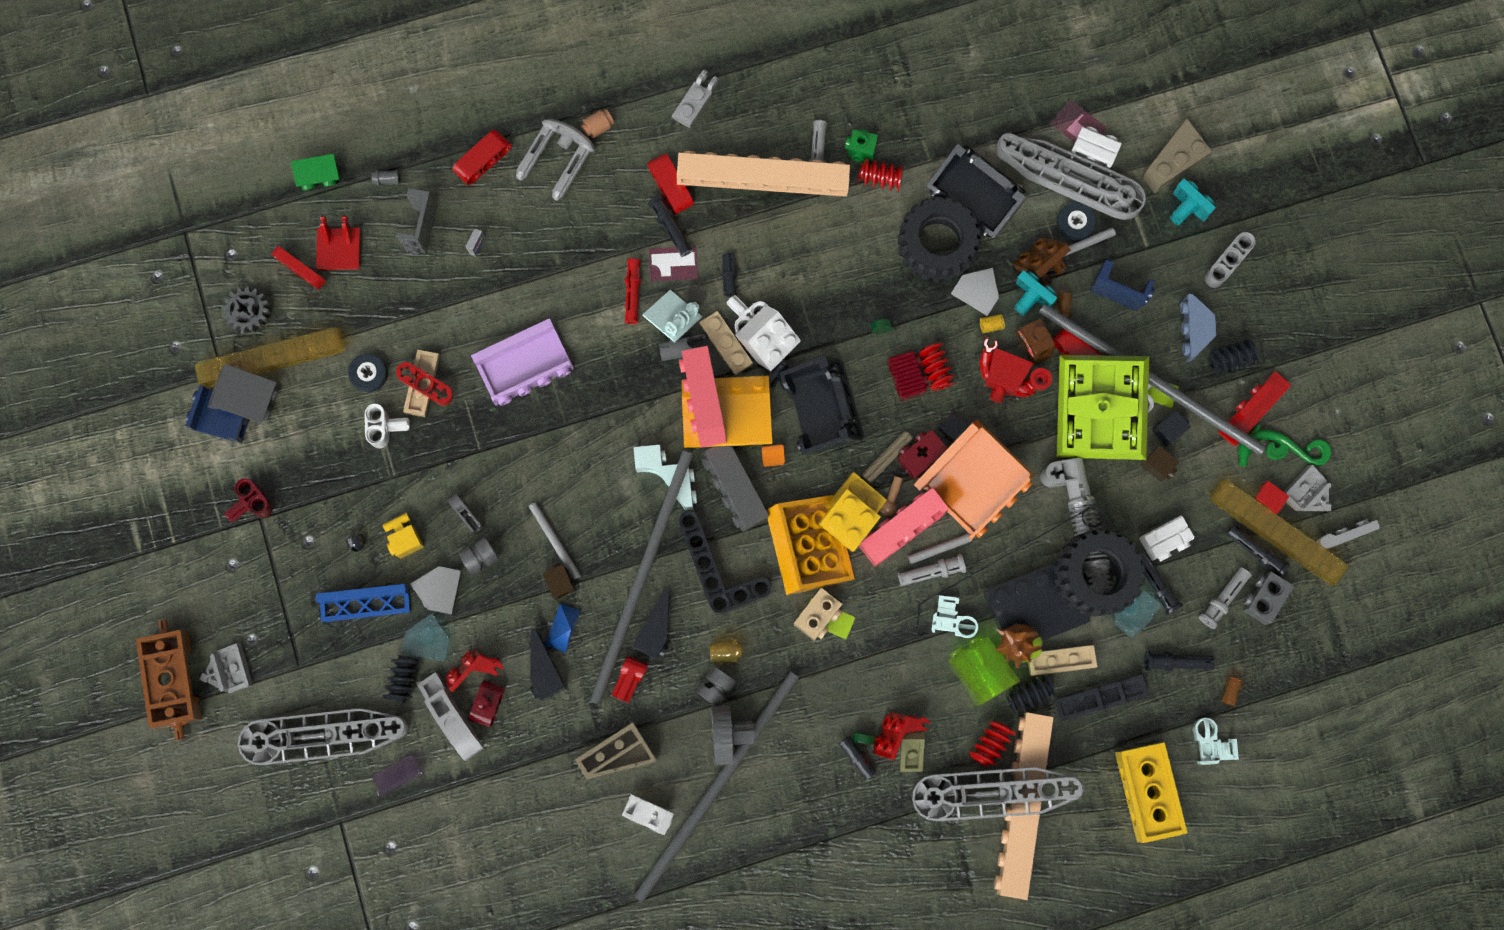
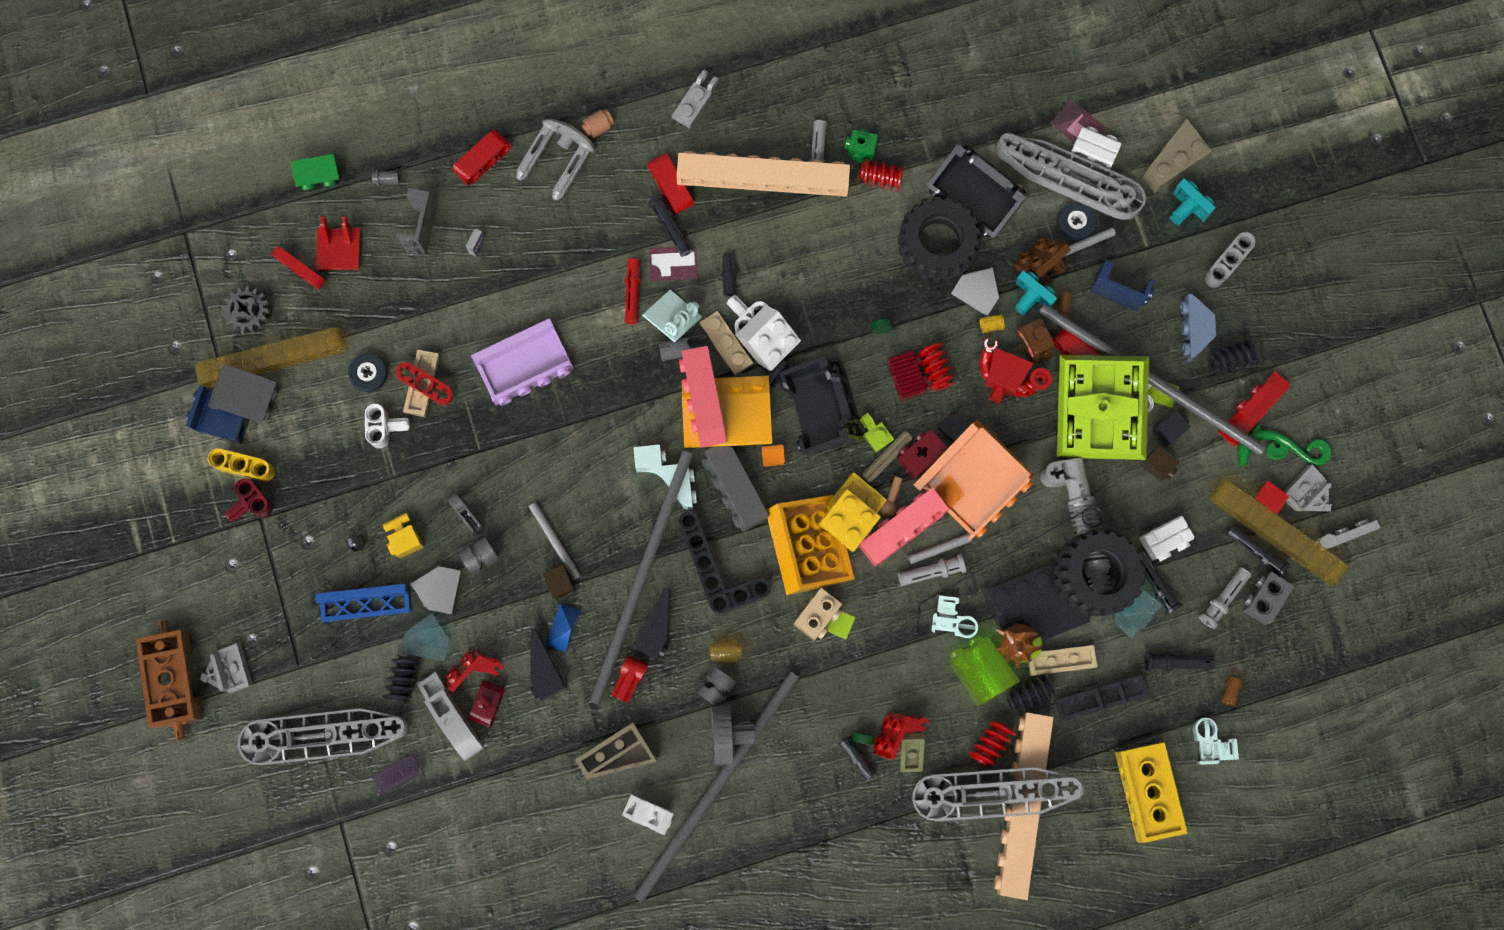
(231, 463): none -> yellow beam
(877, 435): none -> lime plate

